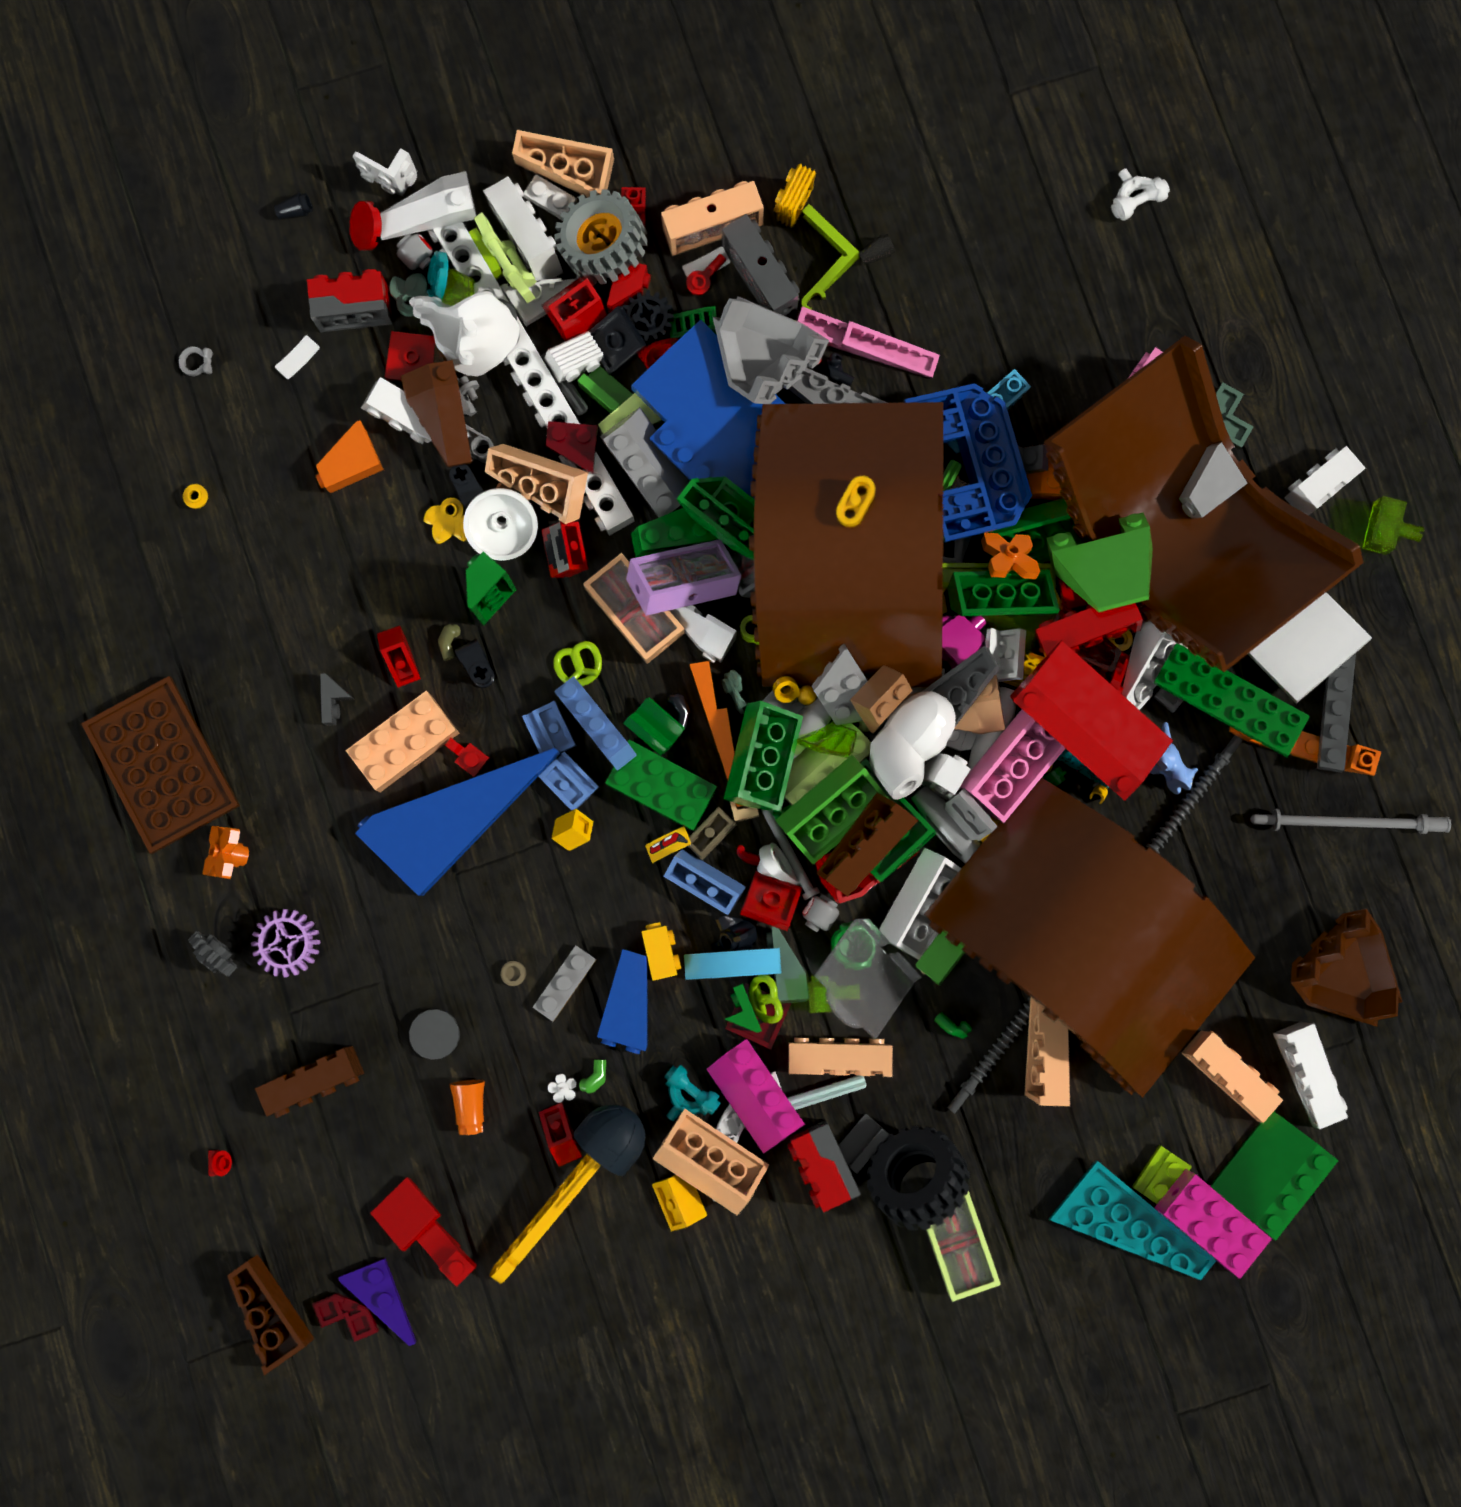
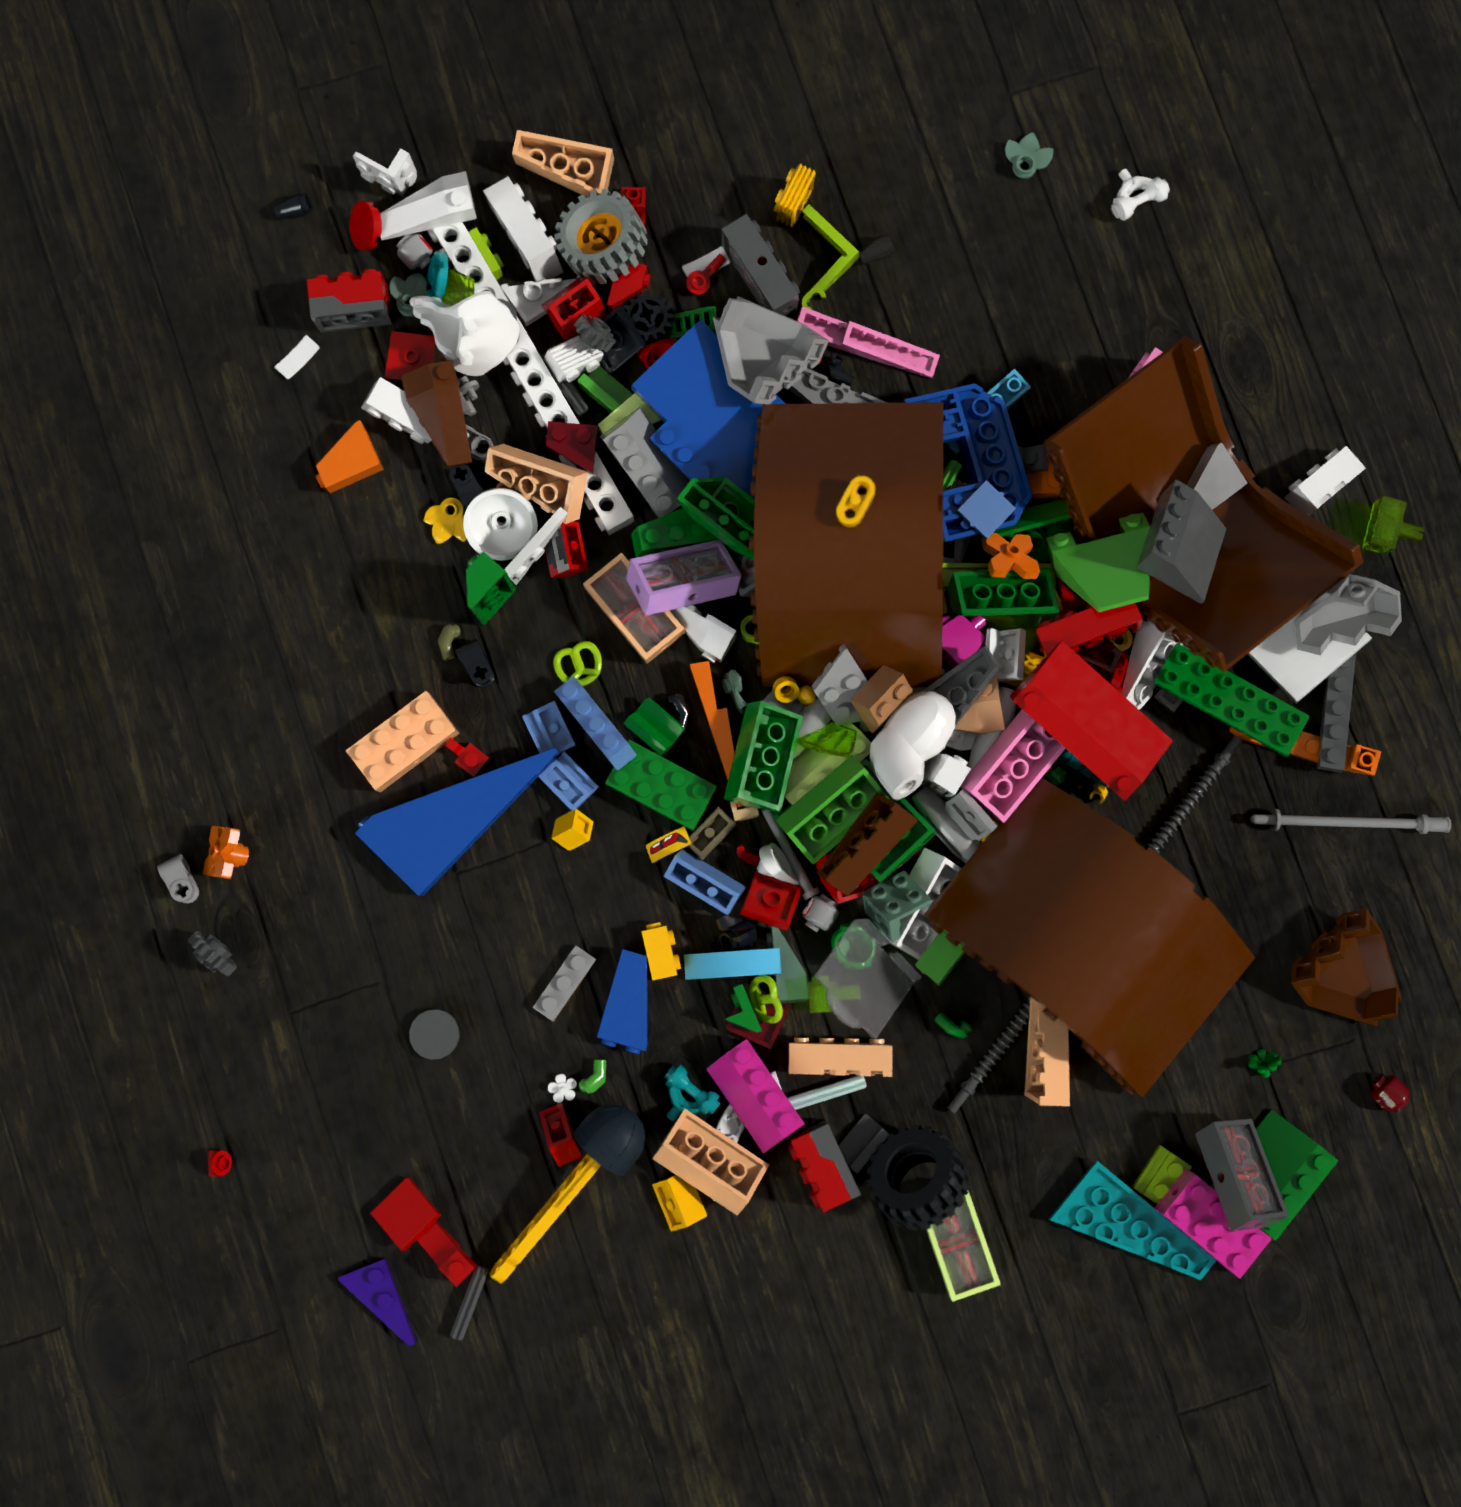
(160, 765): reddish brown plate -> none
(177, 875): none -> light grey piece
(200, 501): yellow plate -> none
(206, 367): light grey piece -> none
(265, 948): lavender gear -> none
(268, 1314): reddish brown wedge -> none
(310, 1081): reddish brown wedge -> none
(330, 694): dark grey slope -> none
(357, 1315): dark red tile -> none
(398, 656): red slope -> none
(468, 1105): orange plant -> none
(469, 1302): none -> dark grey axle
(513, 973): dark tan tile -> none
(515, 274): yellowish green bar -> none
(534, 548): none -> white wing
(548, 196): white plate -> none
(594, 333): none -> dark grey gear
(703, 218): light nougat brick -> none
(892, 901): none -> sand green bracket
(986, 509): none -> medium blue piece
(1027, 153): none -> sand green plate
(1173, 768): light blue animal -> none
(1183, 542): none -> dark grey slope
(1228, 401): sand green plate -> none
(1233, 1075): light nougat wedge -> none
(1241, 1175): none -> dark grey brick
(1263, 1062): none -> green plant
(1311, 1074): white wedge -> none
(1347, 613): none -> light grey panel
(1390, 1093): none -> dark red head

